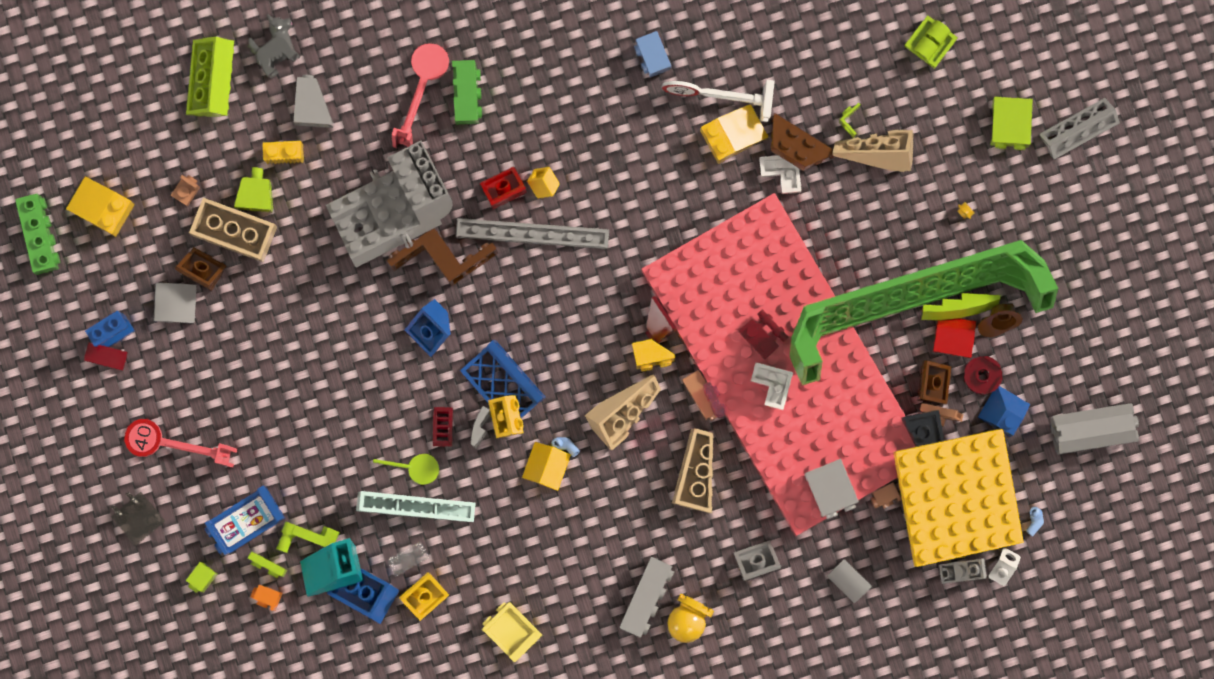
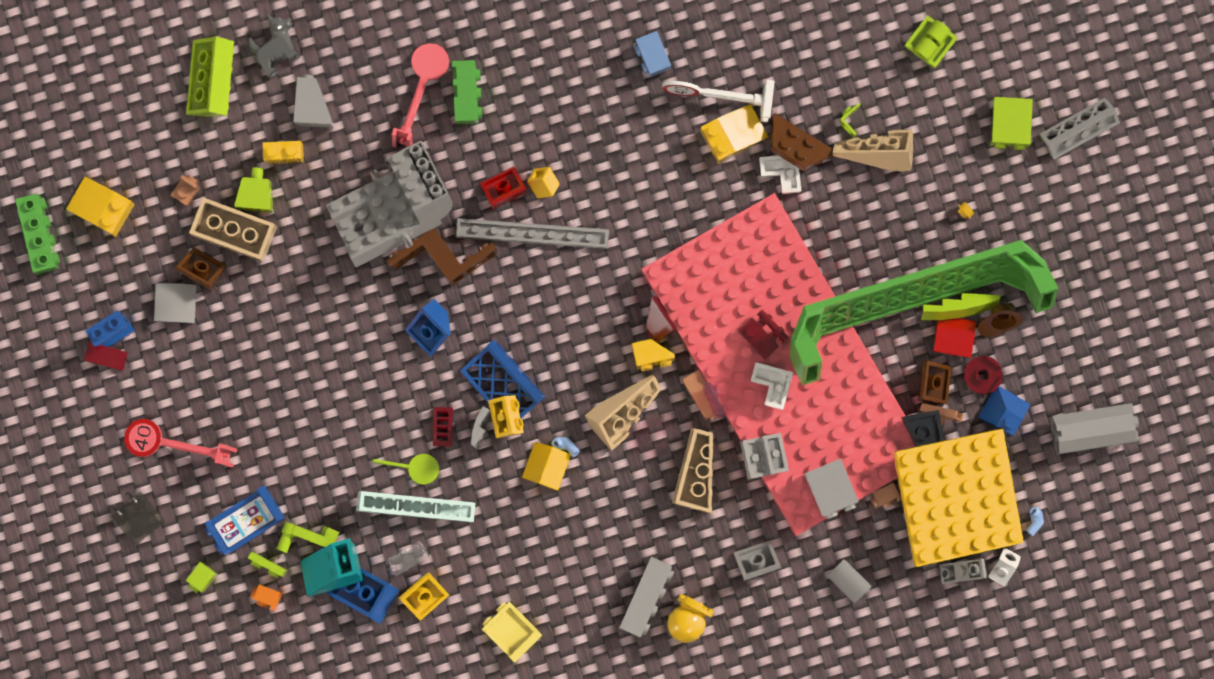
(764, 456): none -> light grey slope

